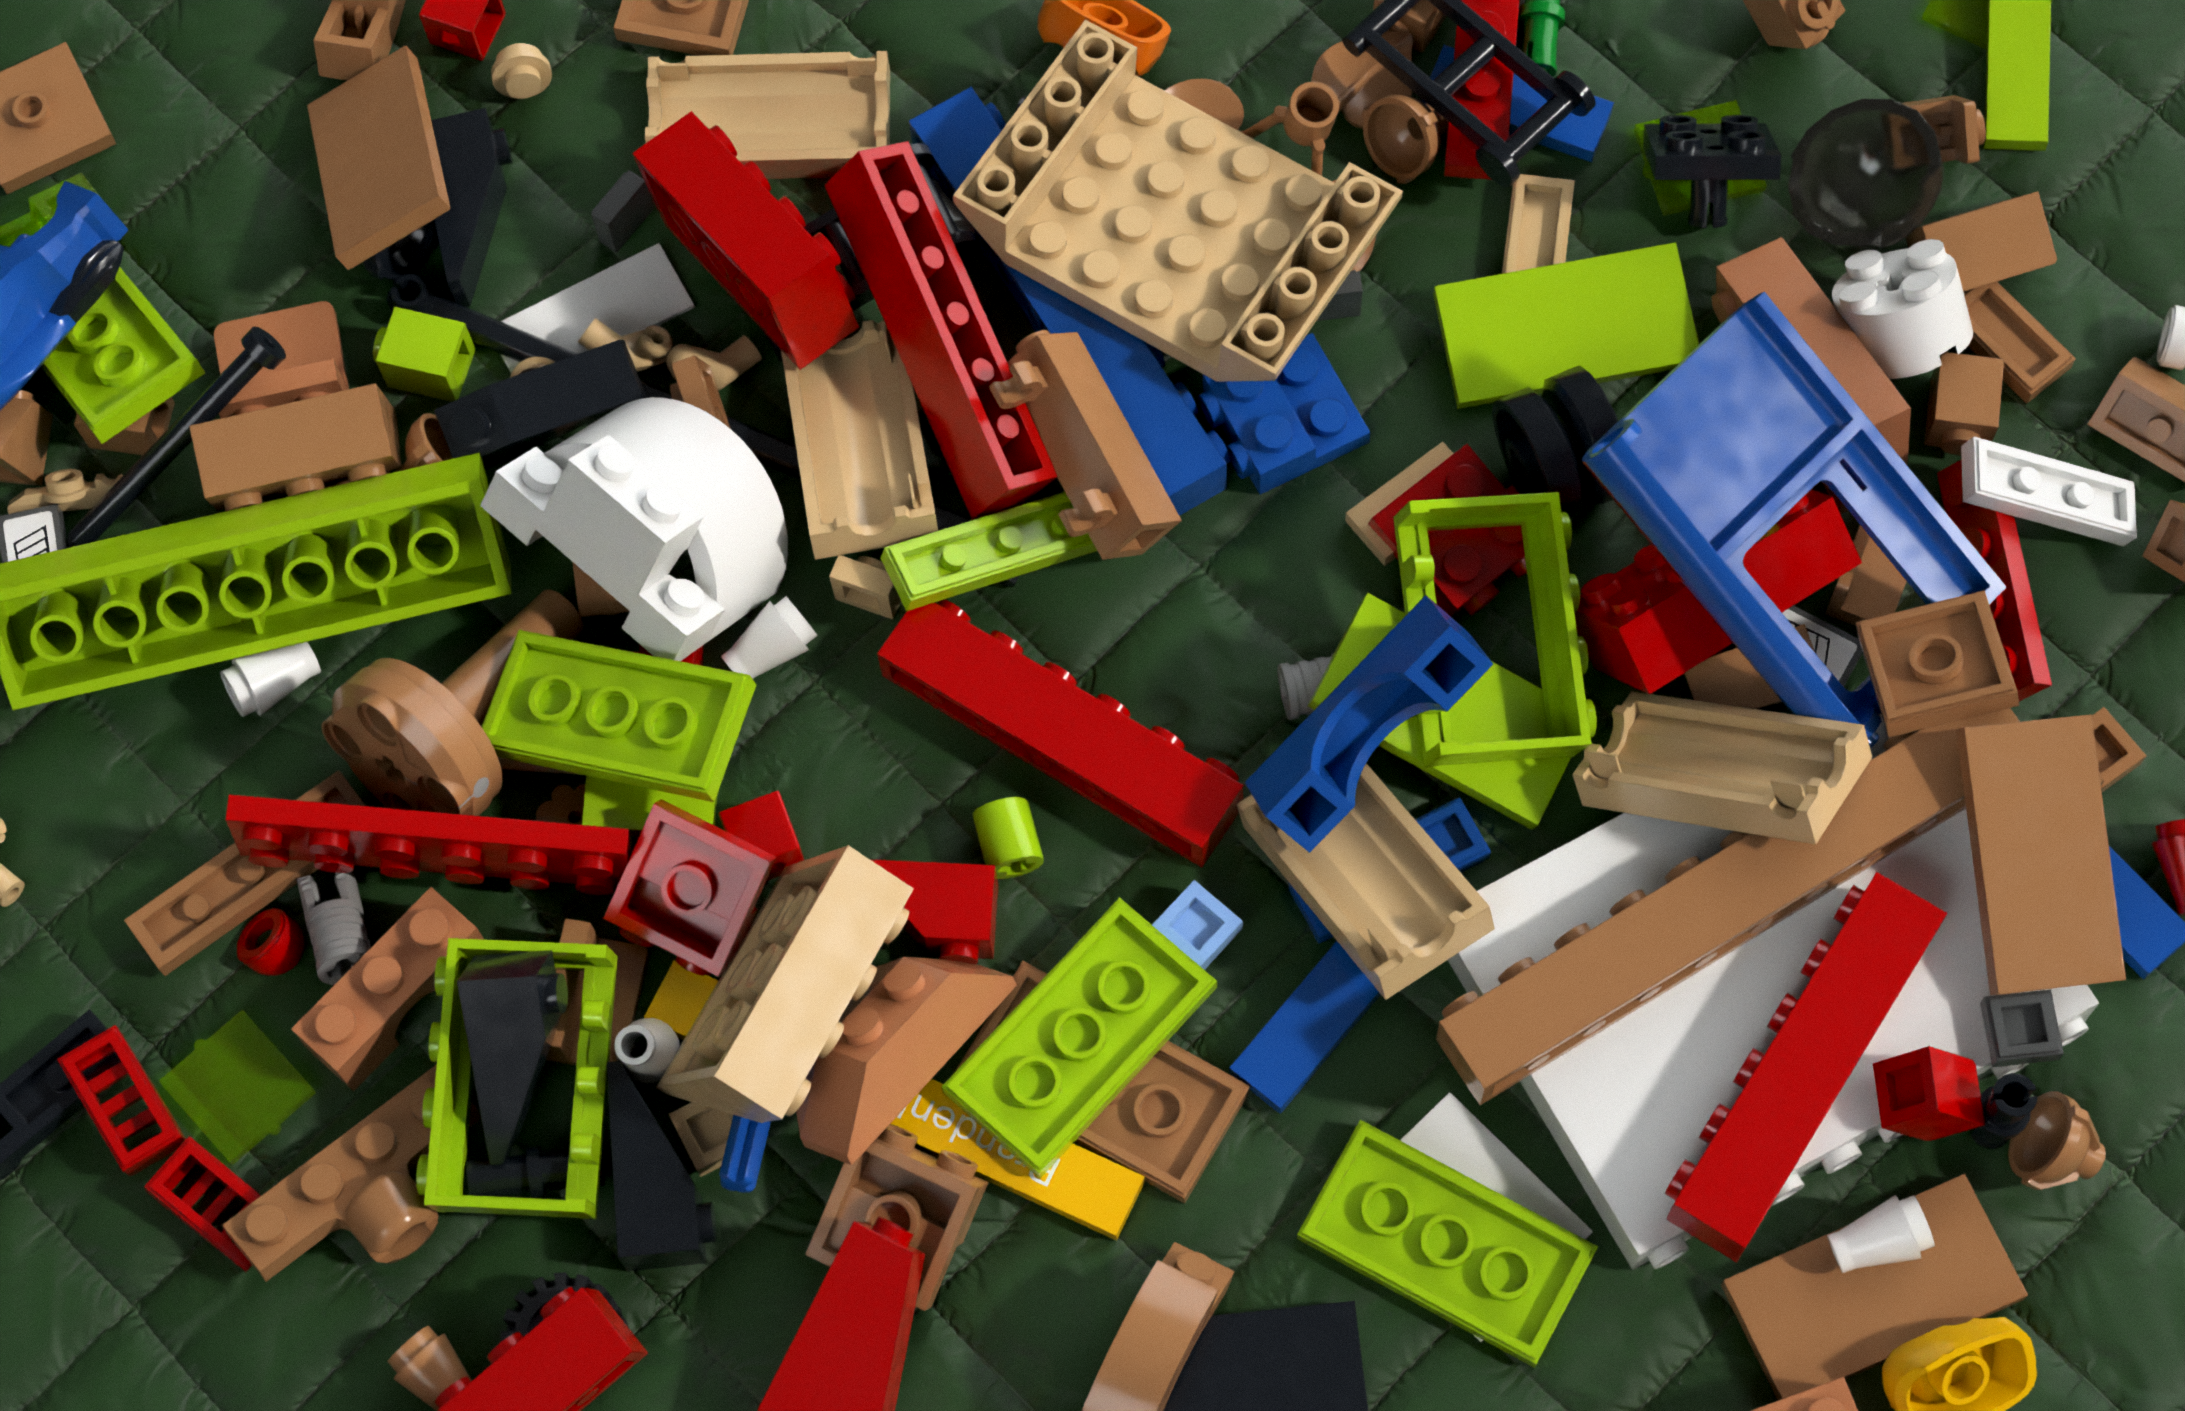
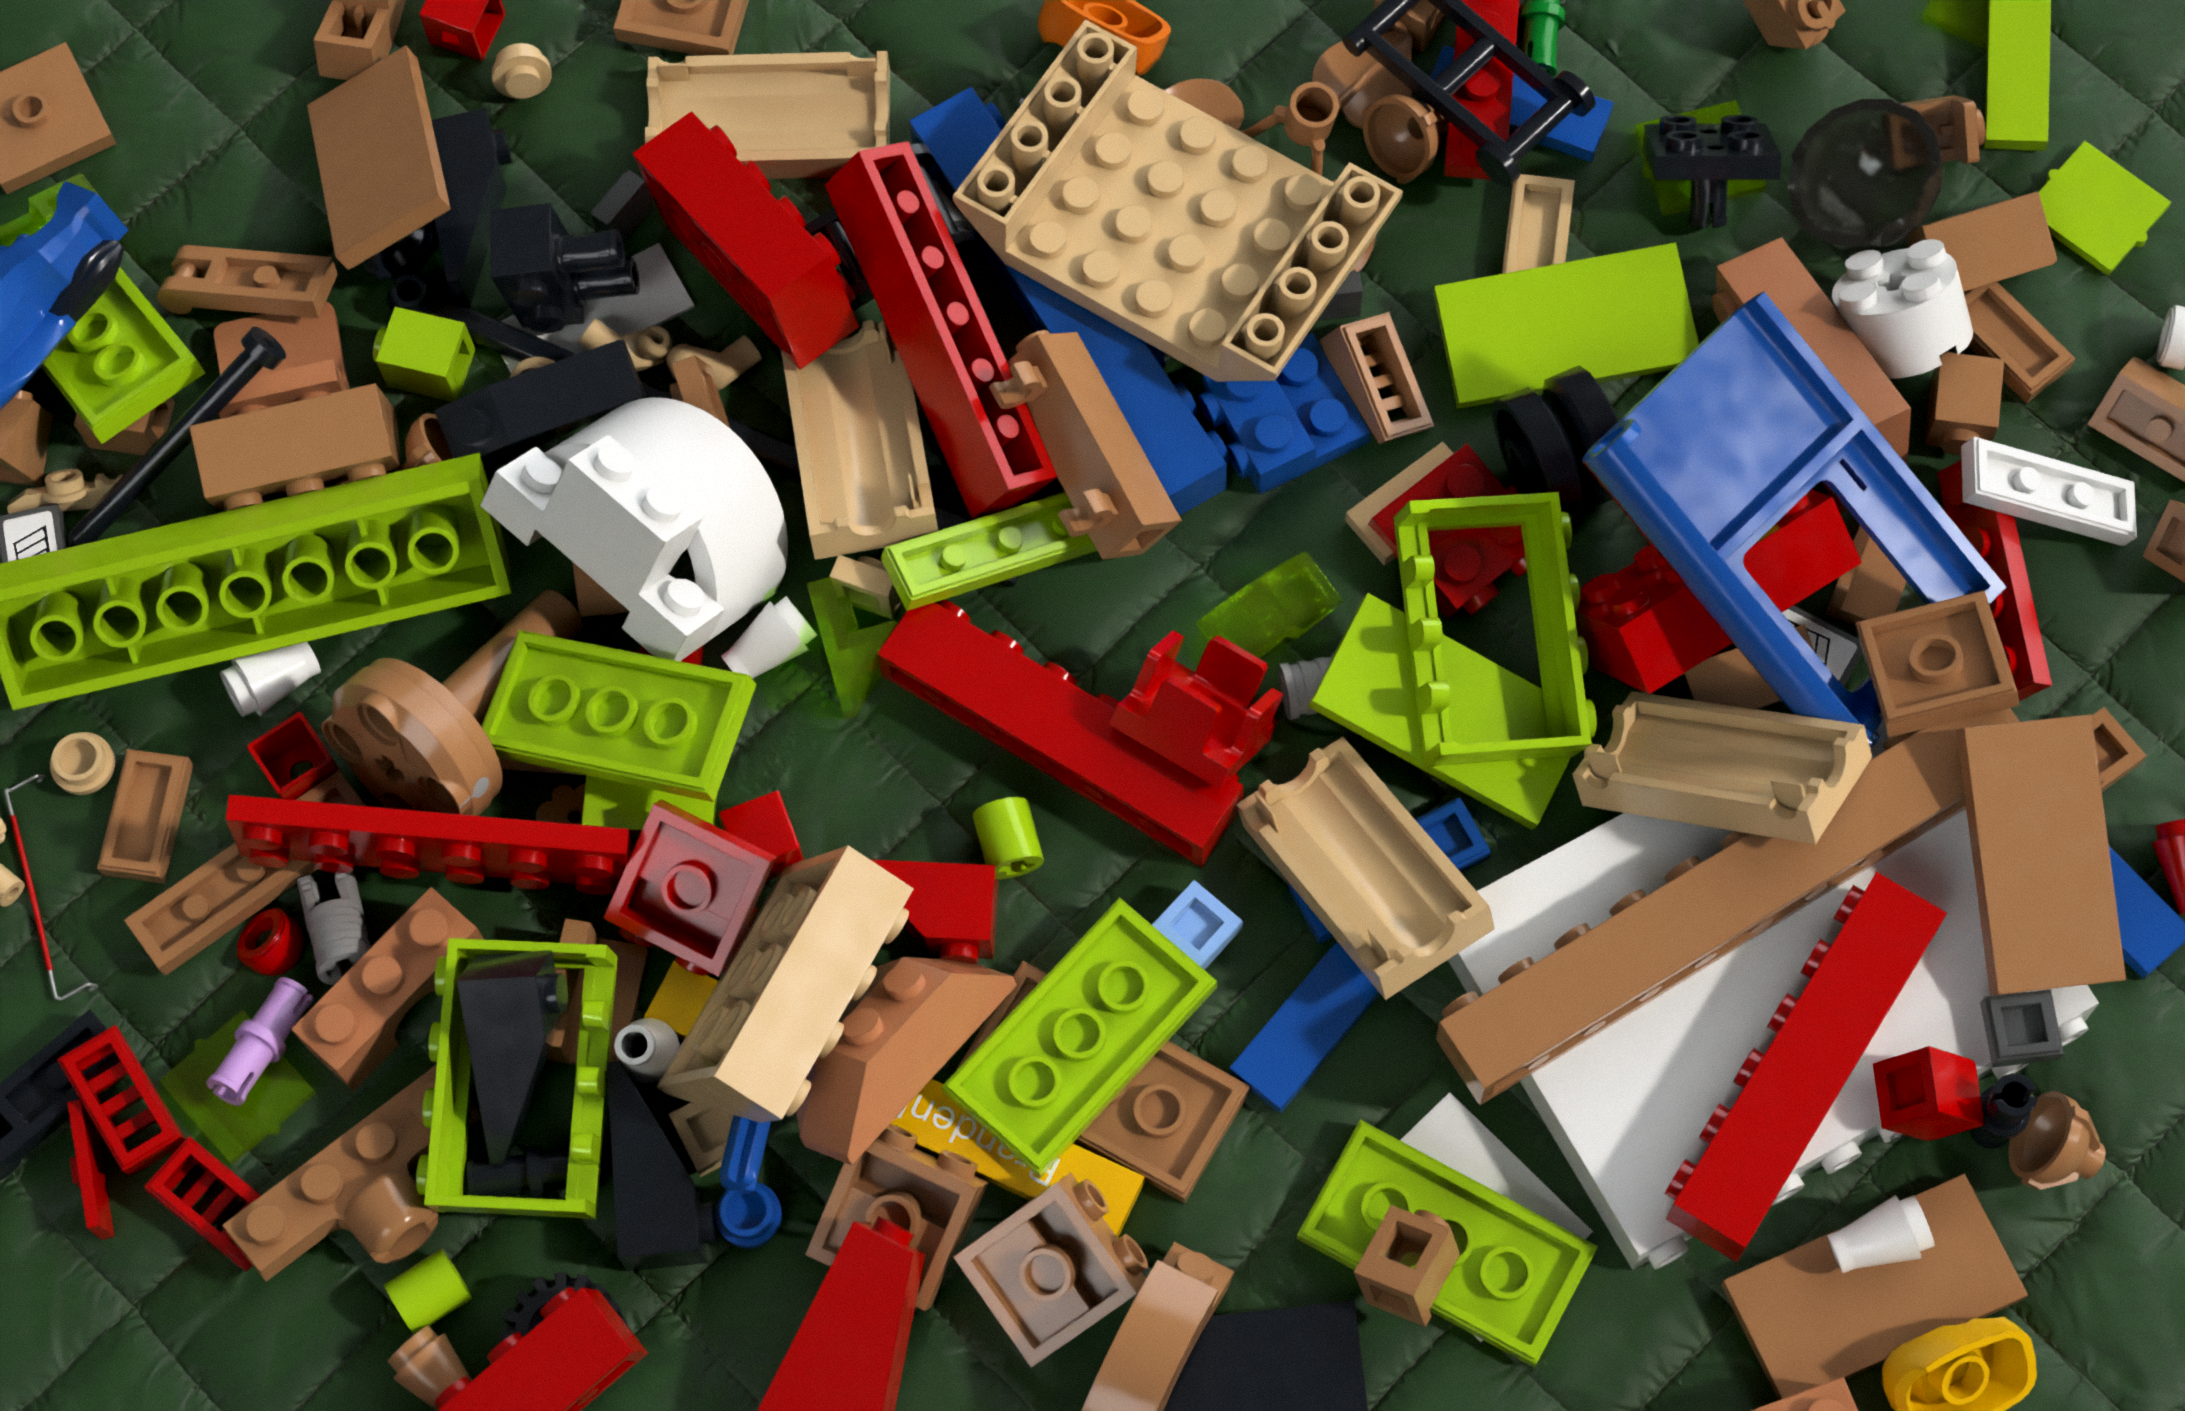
(32, 894): none -> red piece
(82, 763): none -> tan plate
(89, 1172): none -> red piece
(145, 816): none -> medium nougat tile
(247, 281): none -> medium nougat plate
(260, 1041): none -> lavender pin
(286, 747): none -> red piece
(428, 1291): none -> lime gear
(551, 273): none -> black brick
(750, 1217): none -> blue plate
(848, 650): none -> clear neon green slope
(1054, 1267): none -> medium nougat plate
(1203, 715): none -> red panel
(1273, 607): none -> clear neon green slope
(1315, 772): blue arch -> none
(1387, 354): none -> medium nougat slope
(1399, 1243): none -> medium nougat brick
(2099, 207): none -> lime piece

